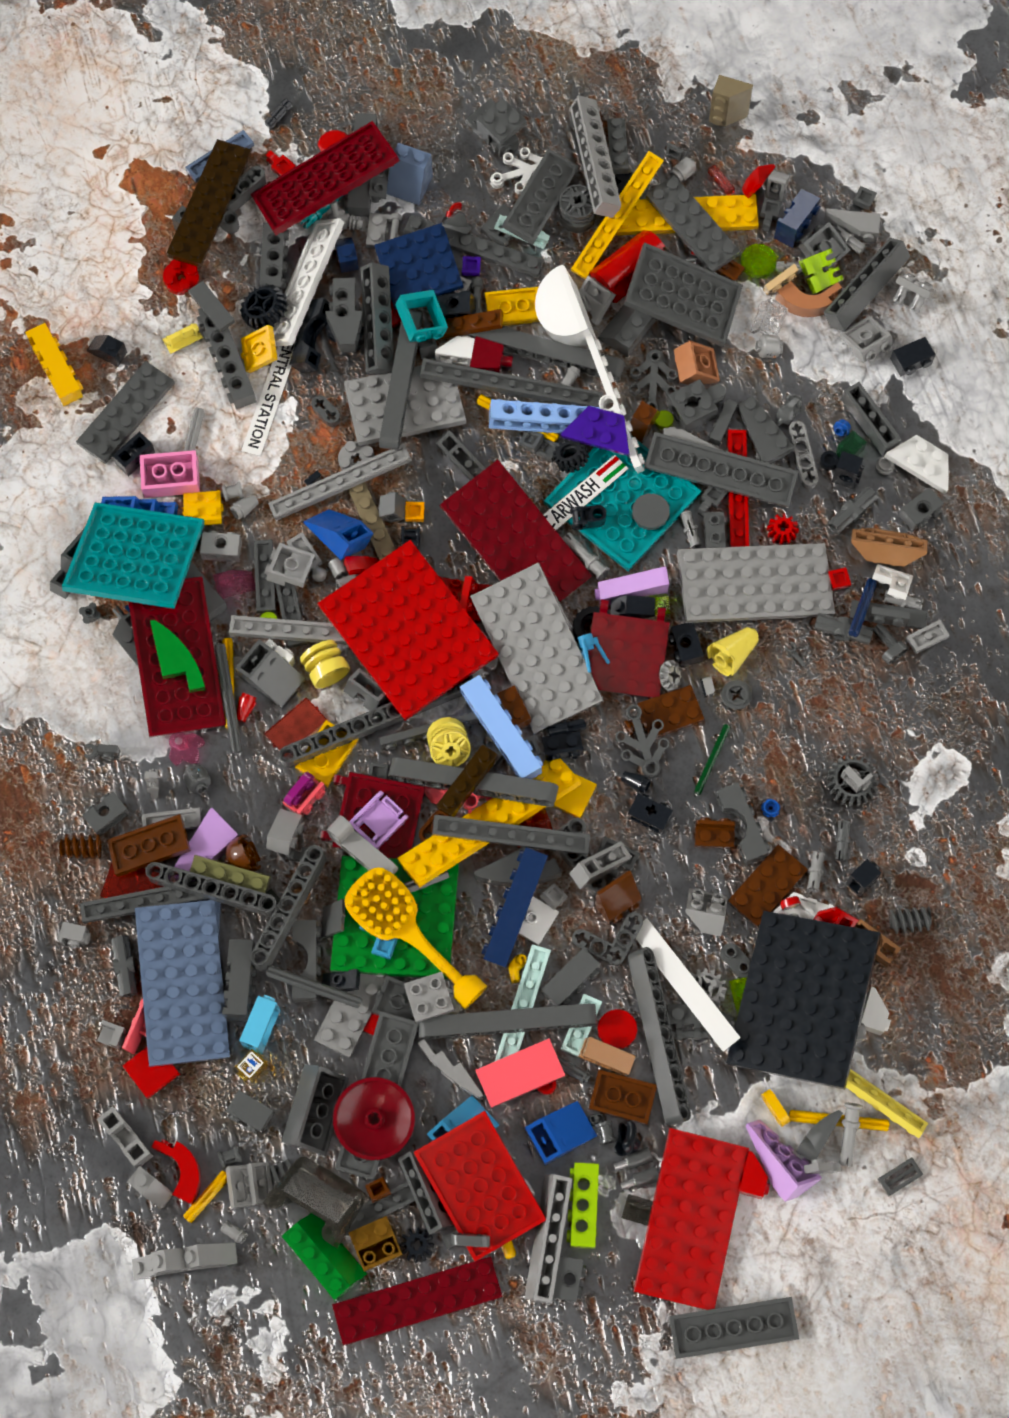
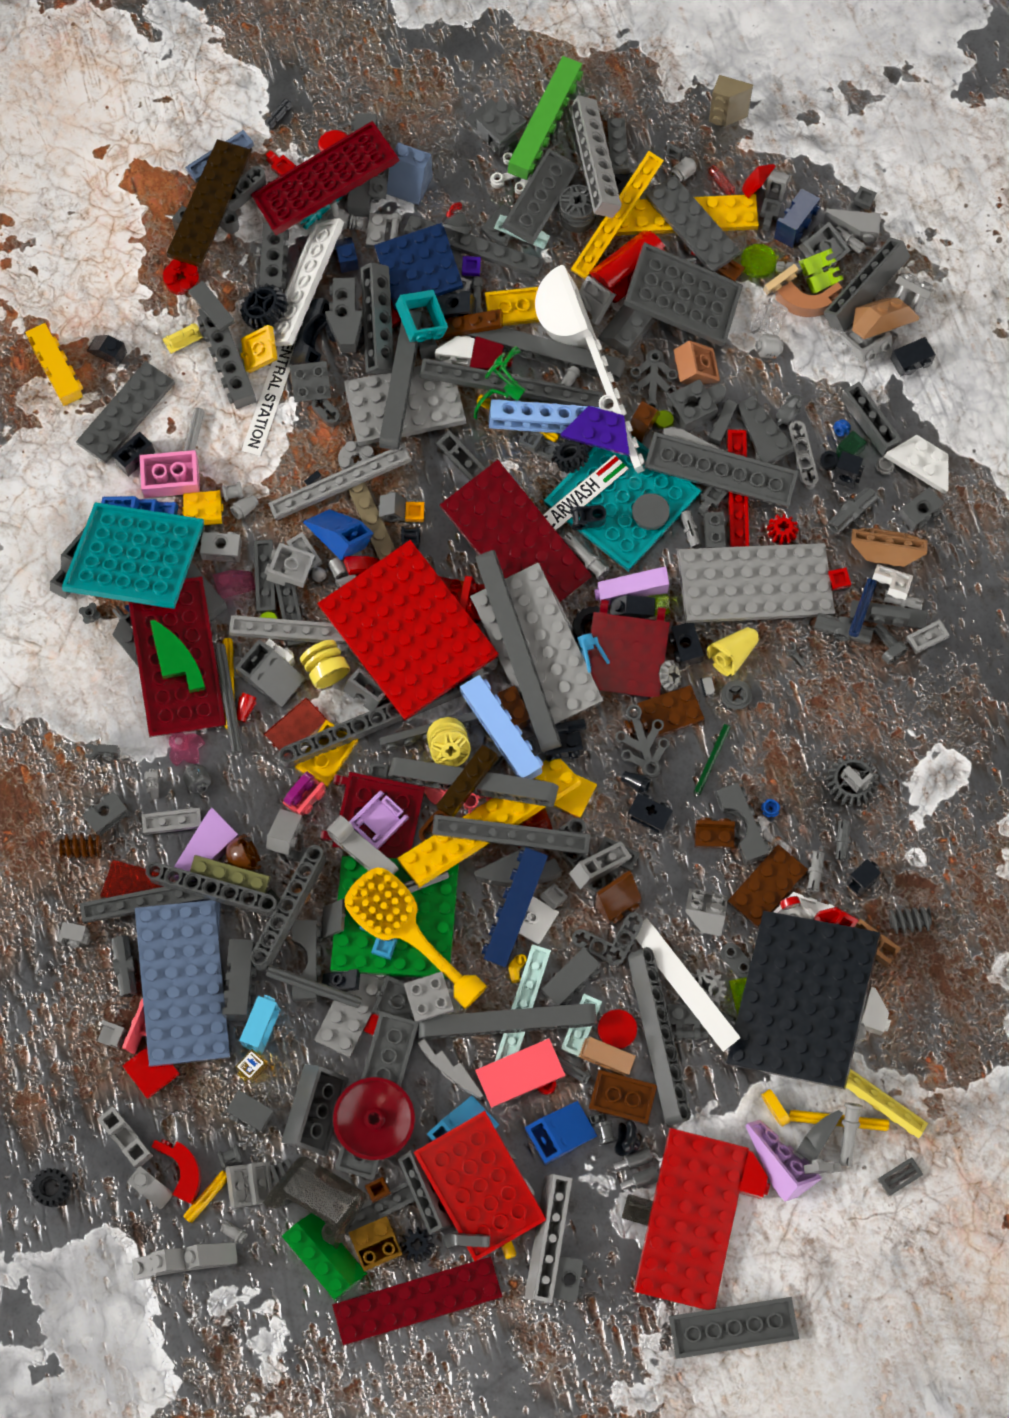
(59, 1196): none -> black tyre
(148, 845): reddish brown plate -> none
(310, 381): none -> dark grey hinge
(512, 387): none -> green plant
(518, 651): none -> dark grey beam
(545, 118): none -> bright green brick
(590, 1173): lime brick -> none
(882, 317): none -> medium nougat wedge

